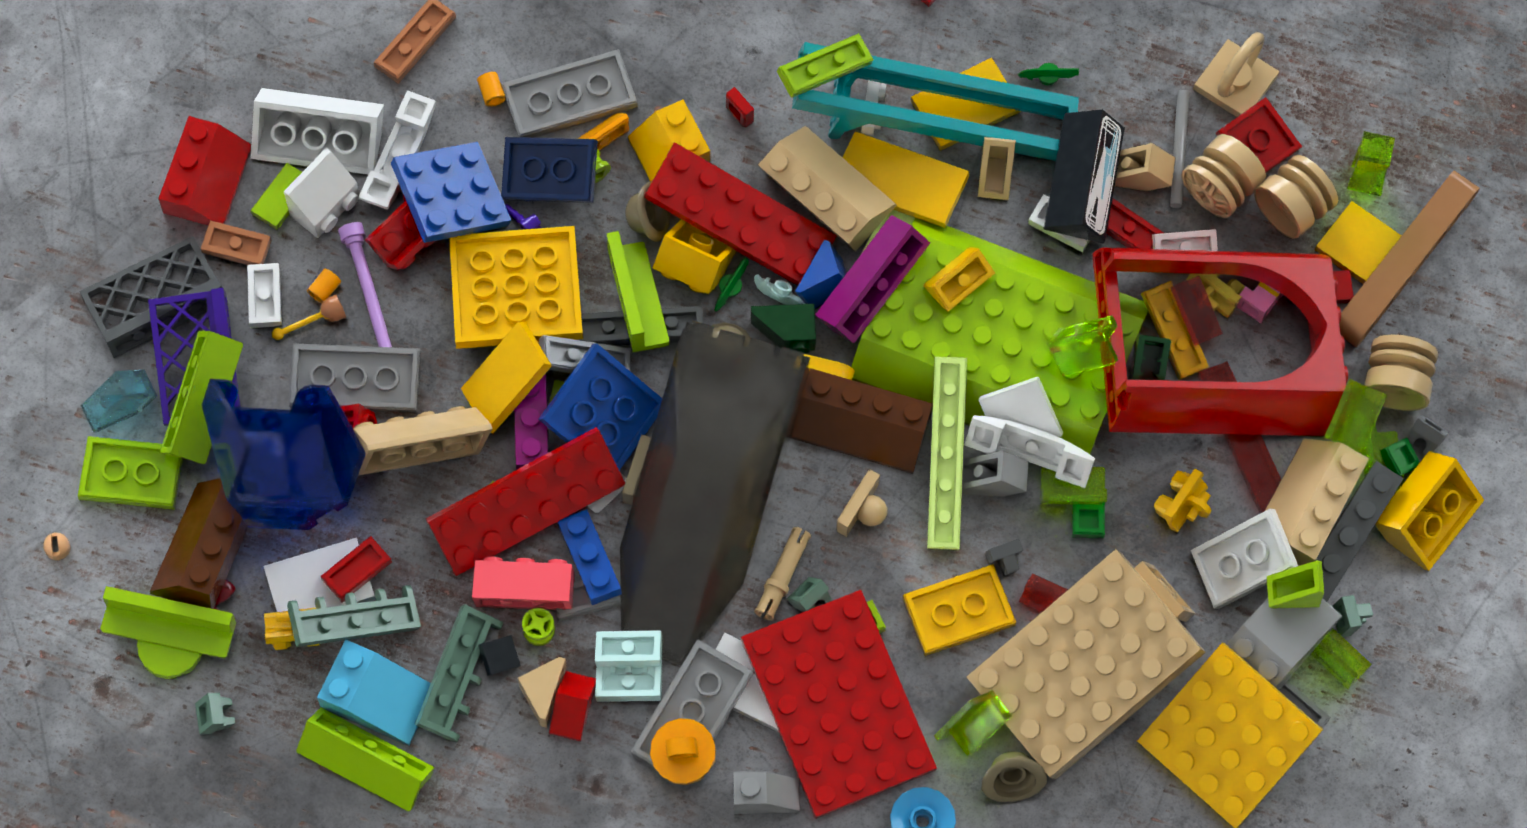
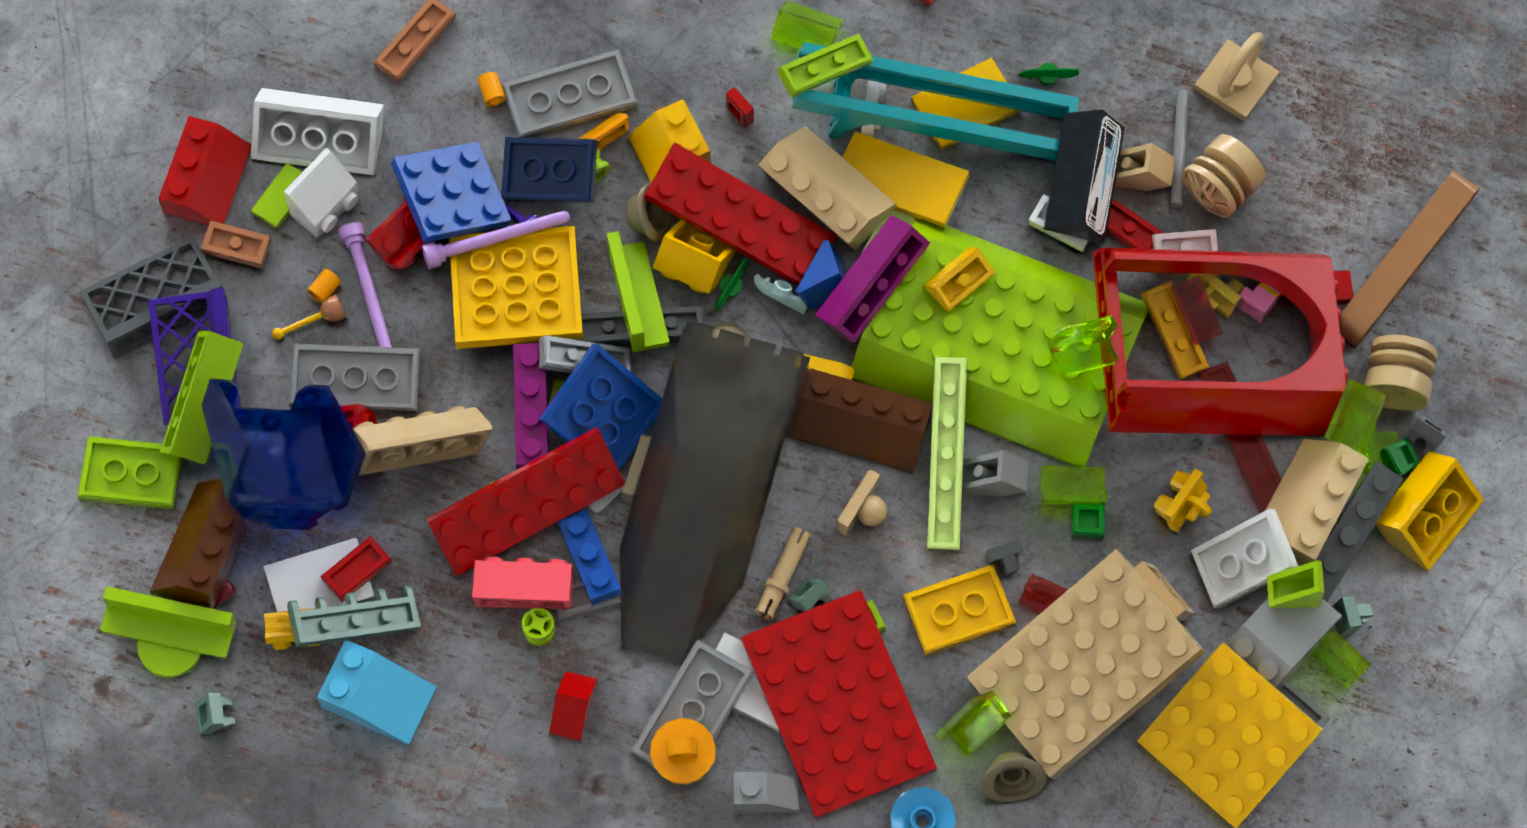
(63, 545): light nougat hinge -> none
(118, 399): clear light blue slope -> none
(264, 295): white plate -> none
(364, 758): lime panel -> none
(406, 138): white slope -> none
(436, 254): none -> lavender piece
(455, 672): sand green hinge -> none
(499, 655): black tile -> none
(507, 375): yellow tile -> none
(541, 687): tan slope -> none
(628, 666): light aqua slope -> none
(787, 325): dark green slope -> none
(802, 24): none -> clear neon green panel
(996, 168): tan slope -> none
(1023, 404): white tile -> none
(1032, 445): white slope -> none
(1150, 358): dark green torso -> none
(1263, 133): red tile -> none
(1296, 196): tan wheel -> none
(1357, 242): yellow tile -> none
(1371, 163): clear neon green window -> none

